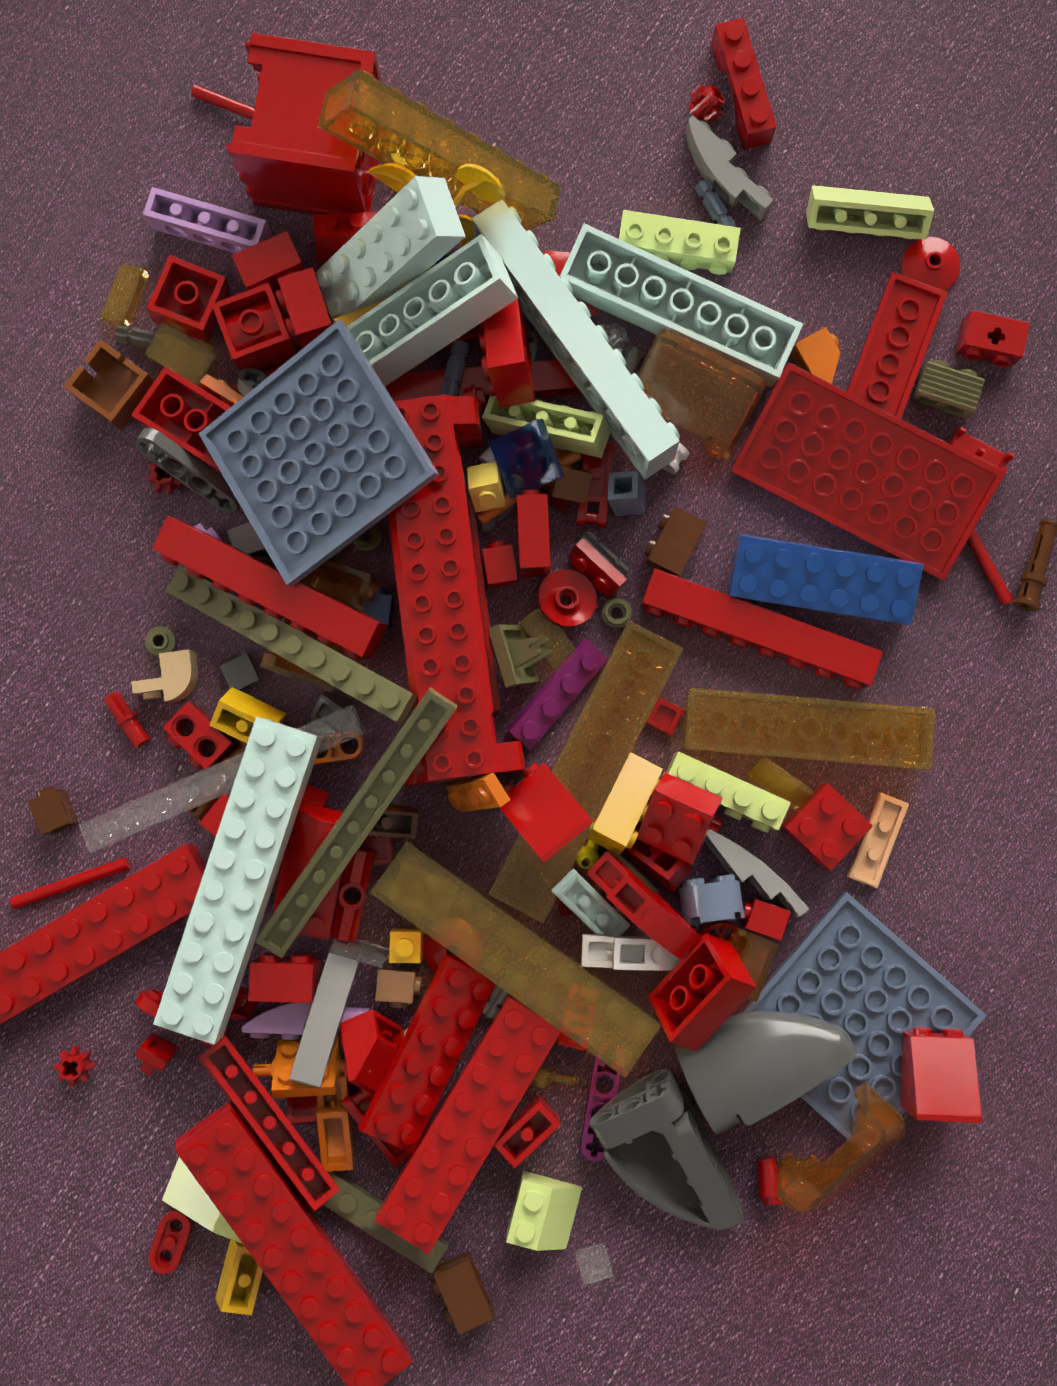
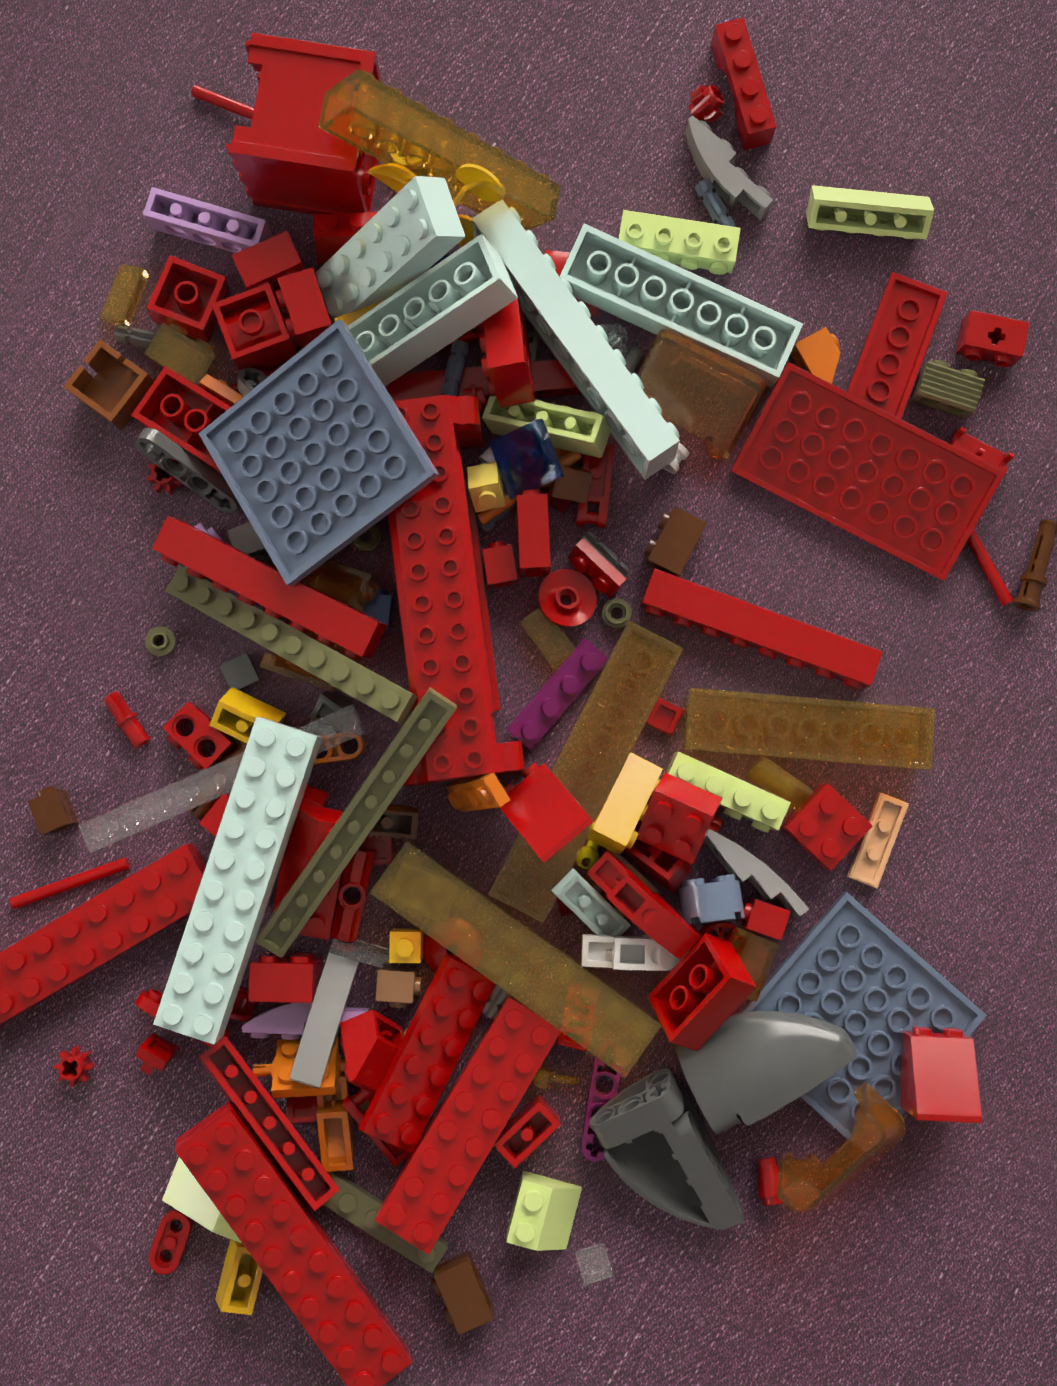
(177, 678): tan brick -> none
(517, 654): olive plate -> none
(626, 493): sand blue brick -> none
(825, 579): blue brick -> none
(917, 266): red dish -> none

